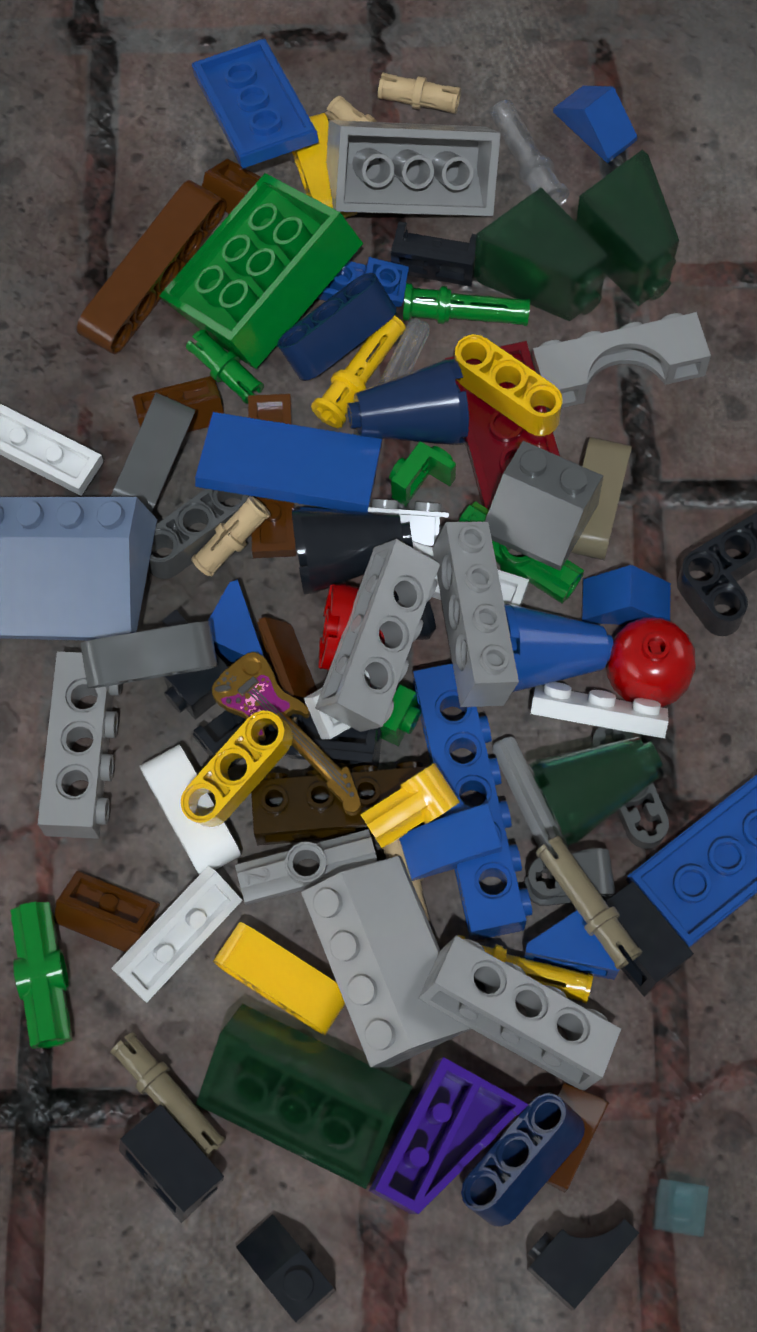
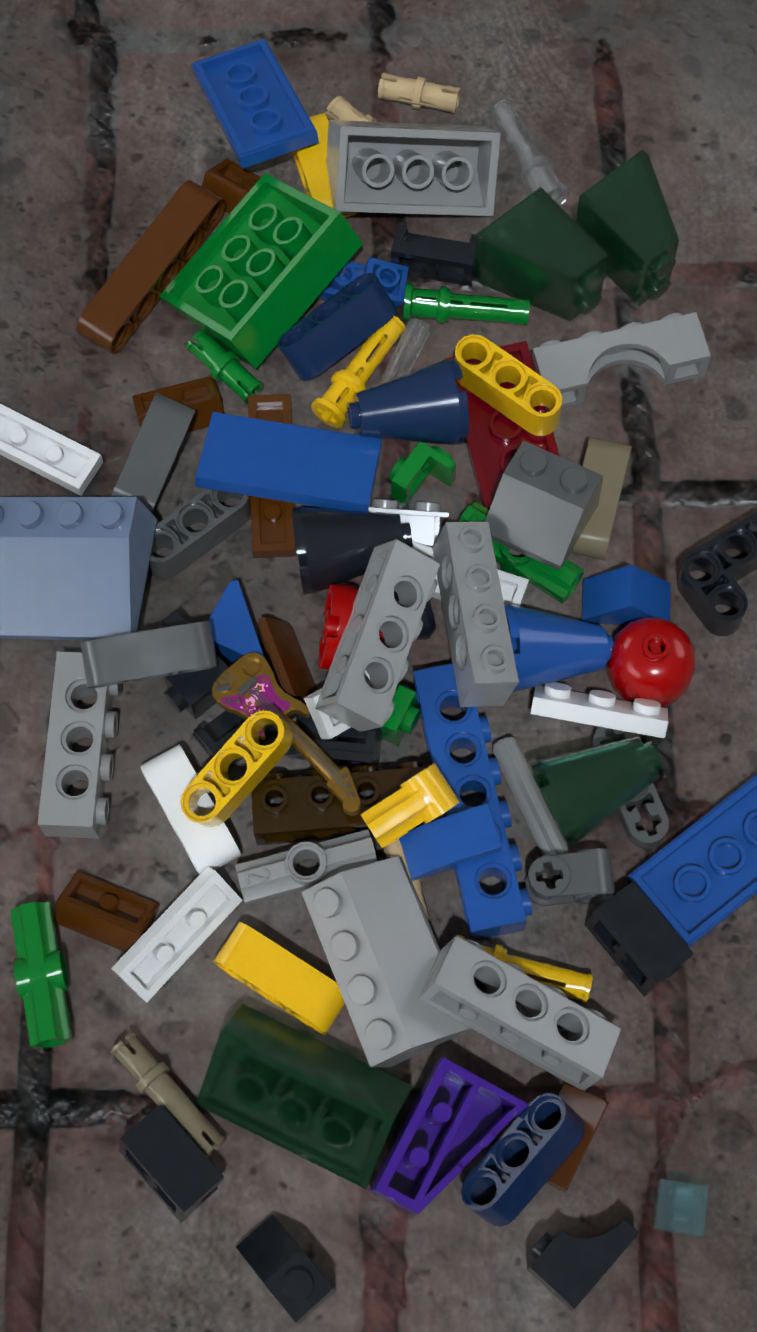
(230, 536): tan pin -> none
(572, 948): blue slope -> none
(589, 903): dark tan pin -> none
(598, 120): blue slope -> none

